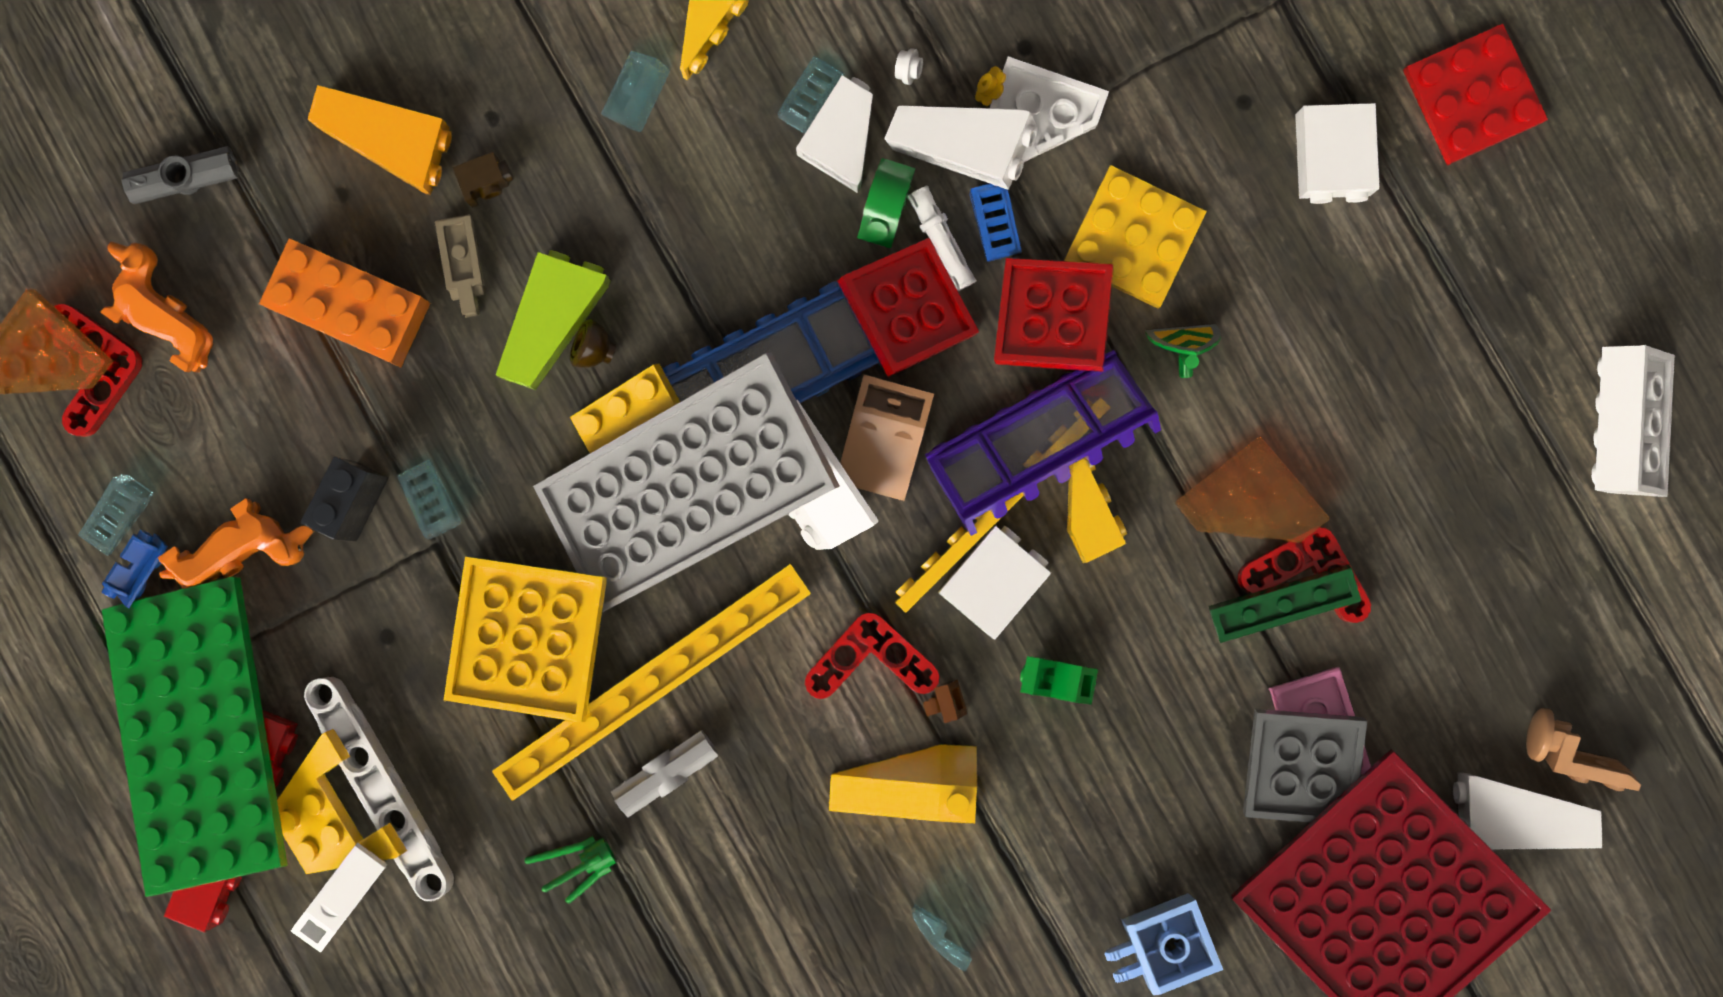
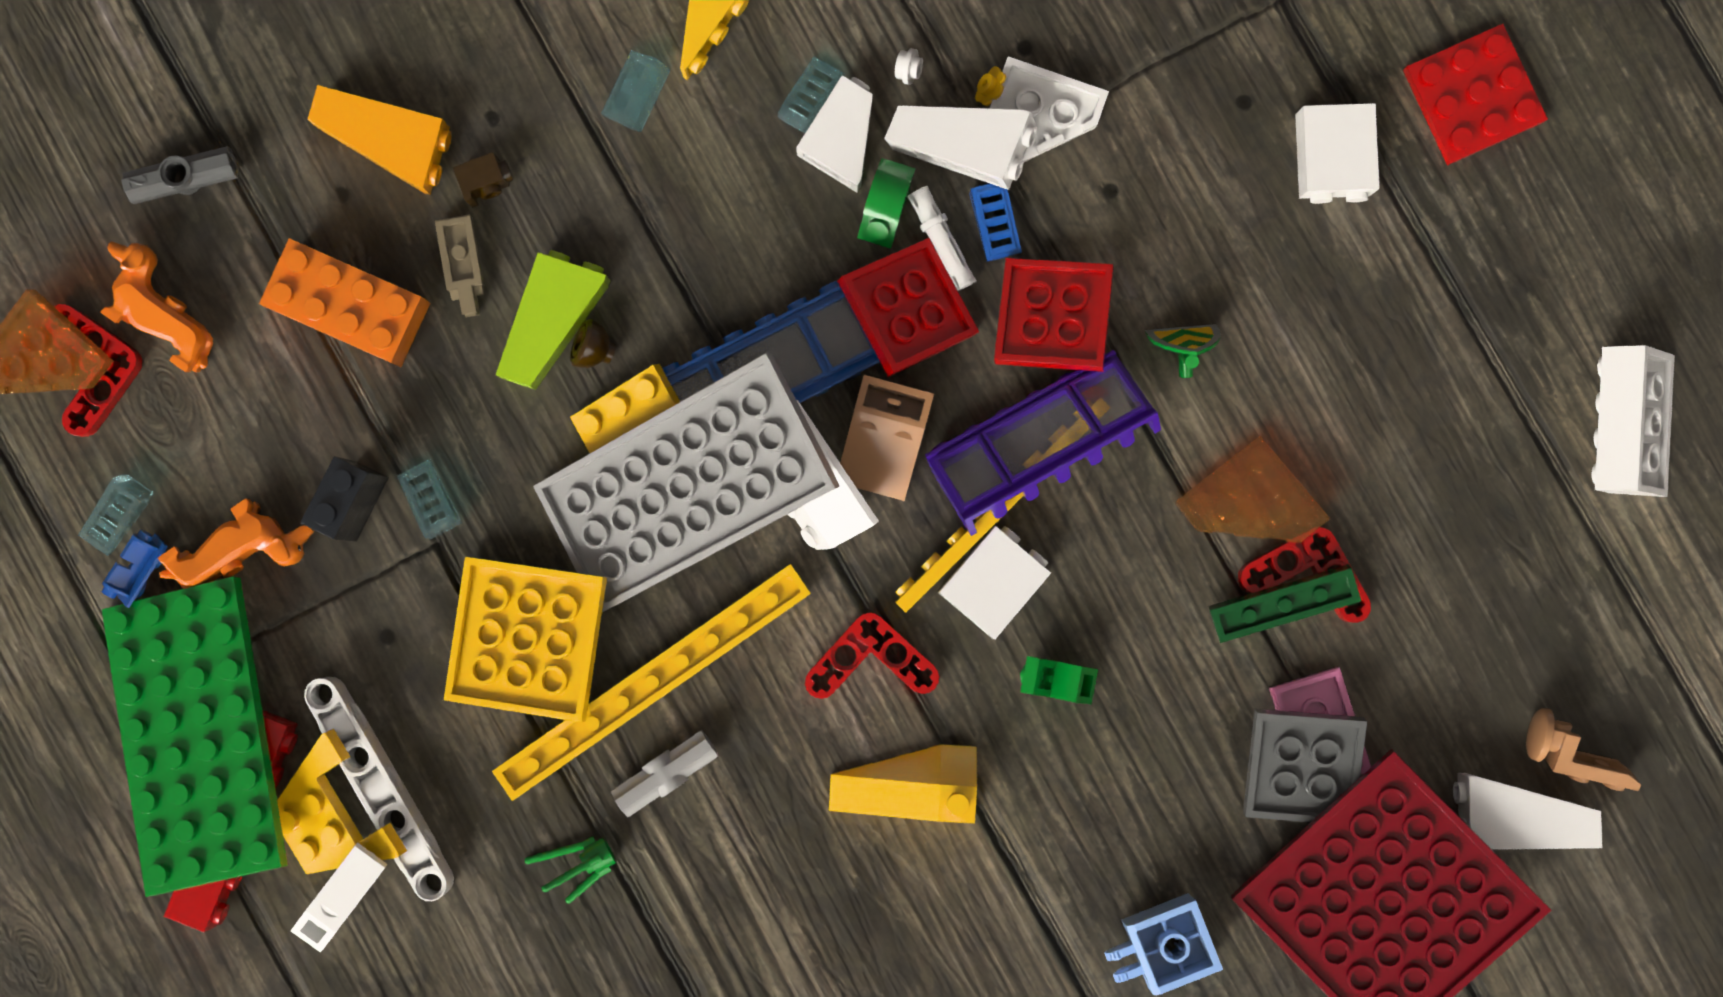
(933, 930): clear light blue slope -> none
(948, 702): reddish brown tile -> none
(1089, 517): yellow slope -> none
(1139, 233): yellow plate -> none

